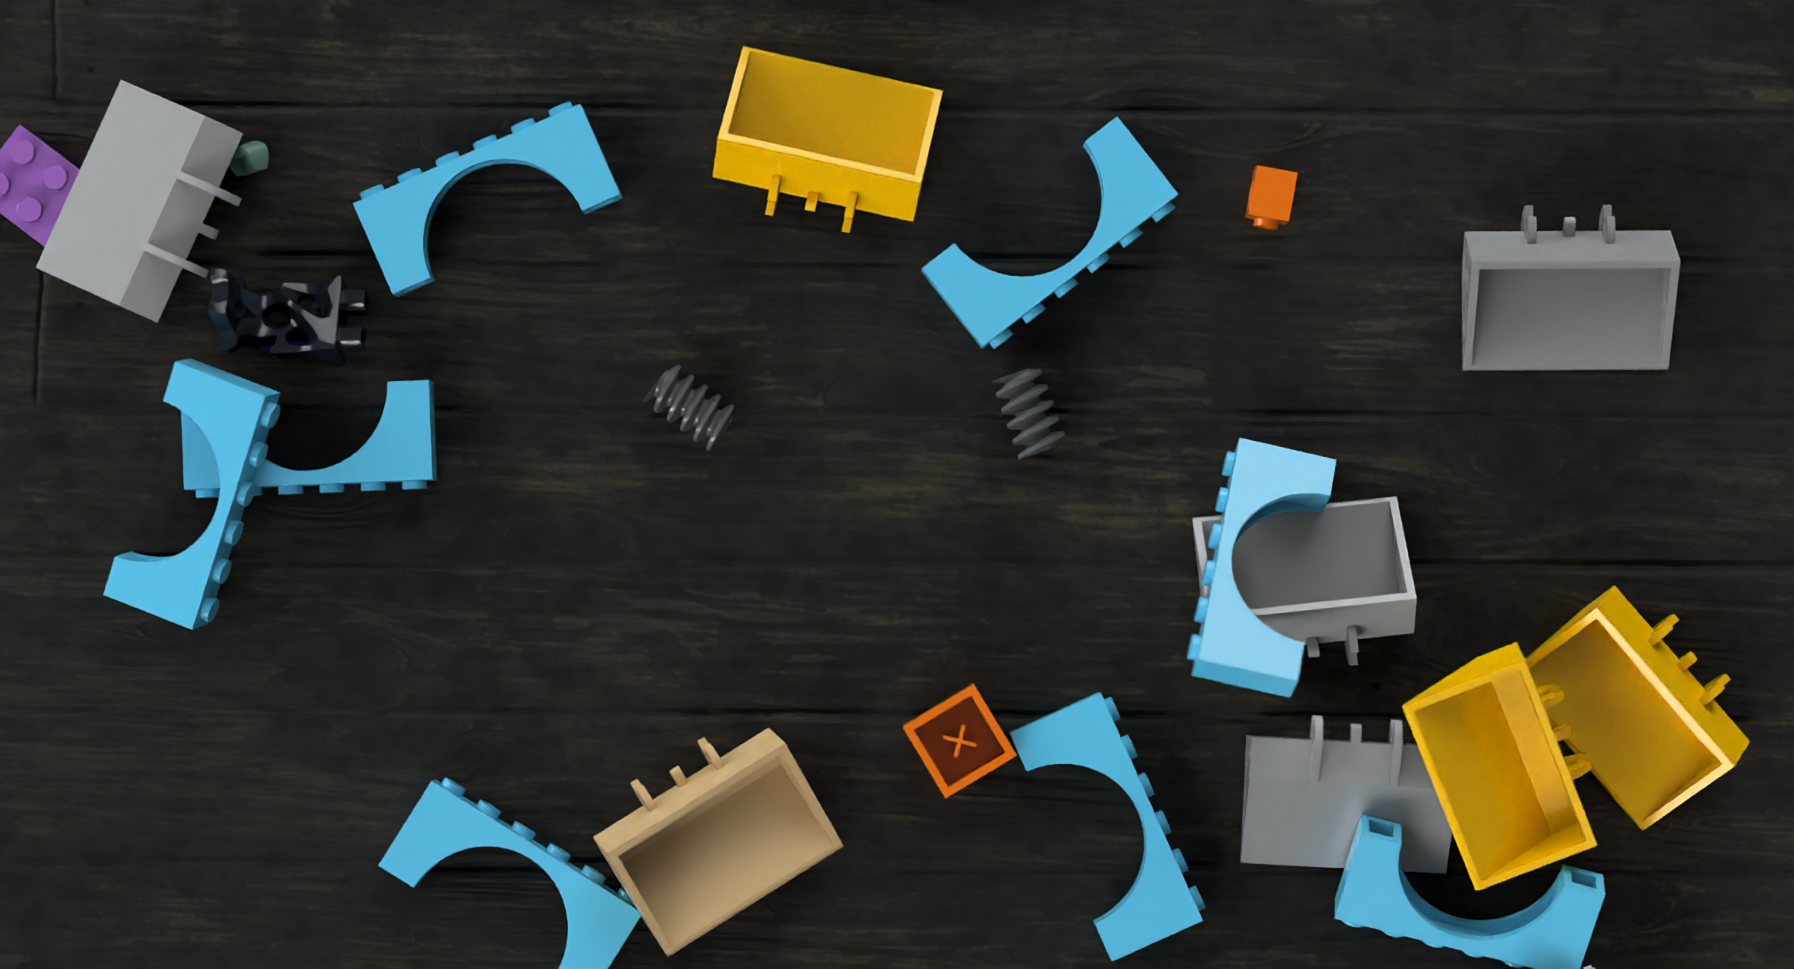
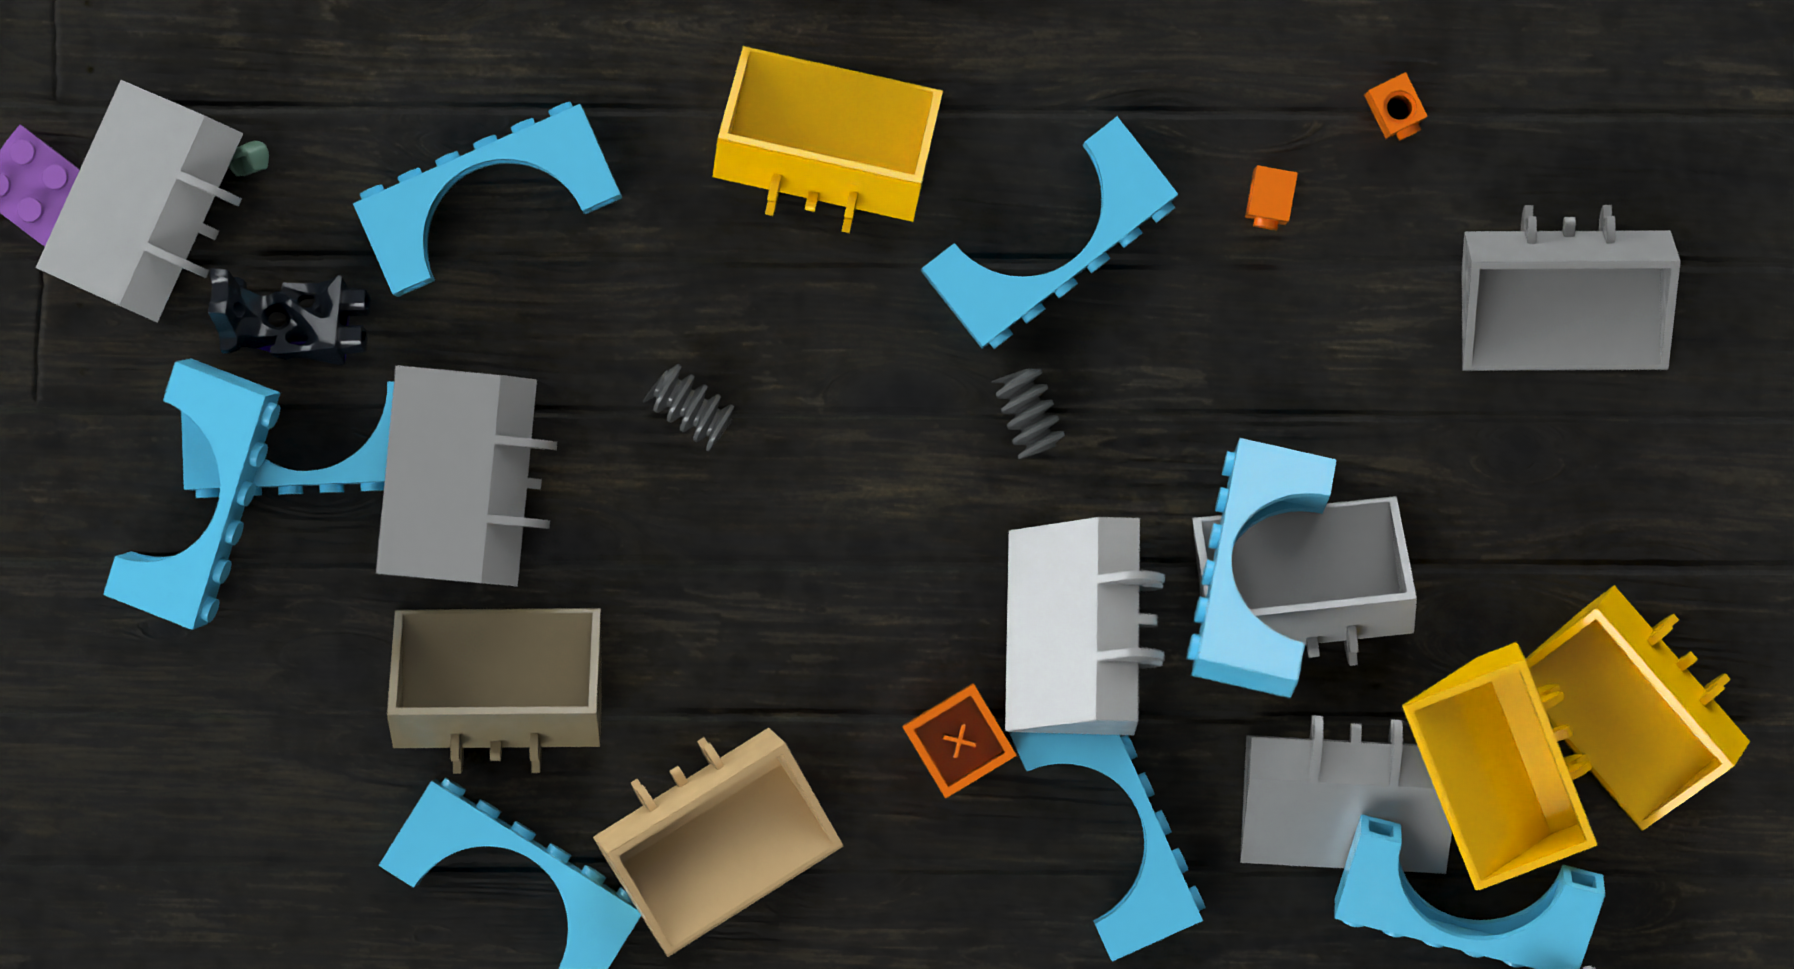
(458, 476): none -> light grey piece
(495, 680): none -> dark tan piece
(1076, 627): none -> piece
(1401, 89): none -> orange brick

